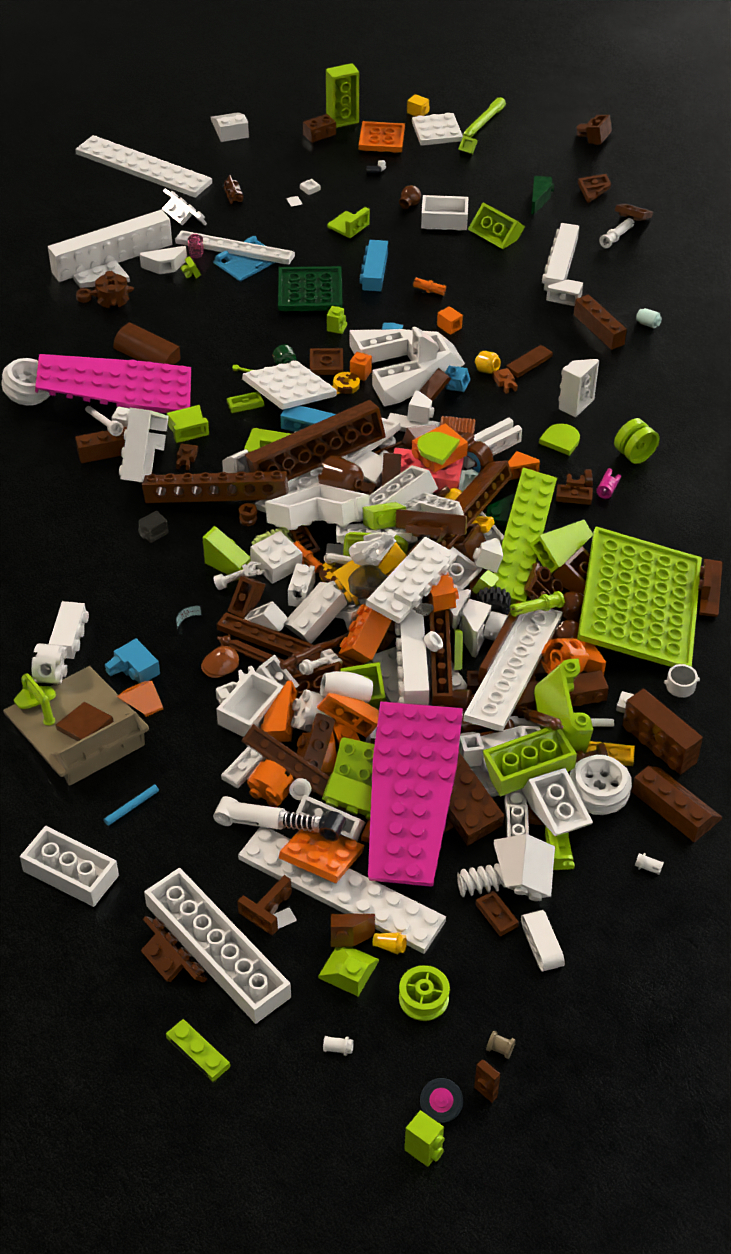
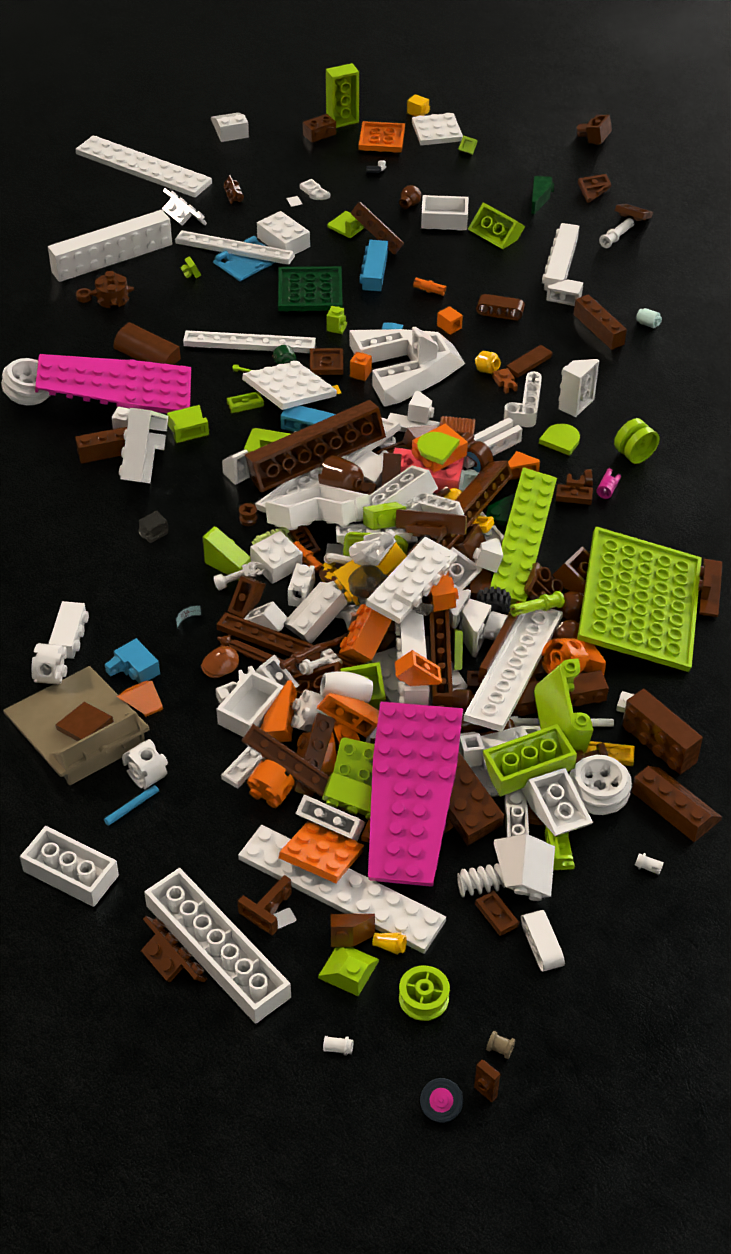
(34, 695): lime piece -> none
(87, 278): white wing -> none
(114, 427): white piece -> none
(145, 764): none -> white brick
(163, 260): white slope -> none
(186, 454): reddish brown plate -> none
(195, 245): clear pink brick -> none
(198, 1050): lime plate -> none
(223, 490): reddish brown brick -> none
(231, 811): piece -> none
(247, 341): none -> white plate
(283, 233): none -> white brick
(300, 788): white tile -> none
(319, 194): none -> white tile
(346, 382): piece -> none
(376, 227): none -> reddish brown bracket
(417, 670): none -> orange slope
(424, 1138): lime brick -> none
(433, 641): white tile -> none
(435, 384): reddish brown tile -> none
(459, 378): dark azure brick -> none
(487, 580): lime slope -> none
(495, 107): lime piece -> none
(500, 307): none -> reddish brown beam
(525, 413): none -> white beam
(542, 719): reddish brown wheel -> none
(560, 544): lime slope -> none
(681, 680): piece -> none

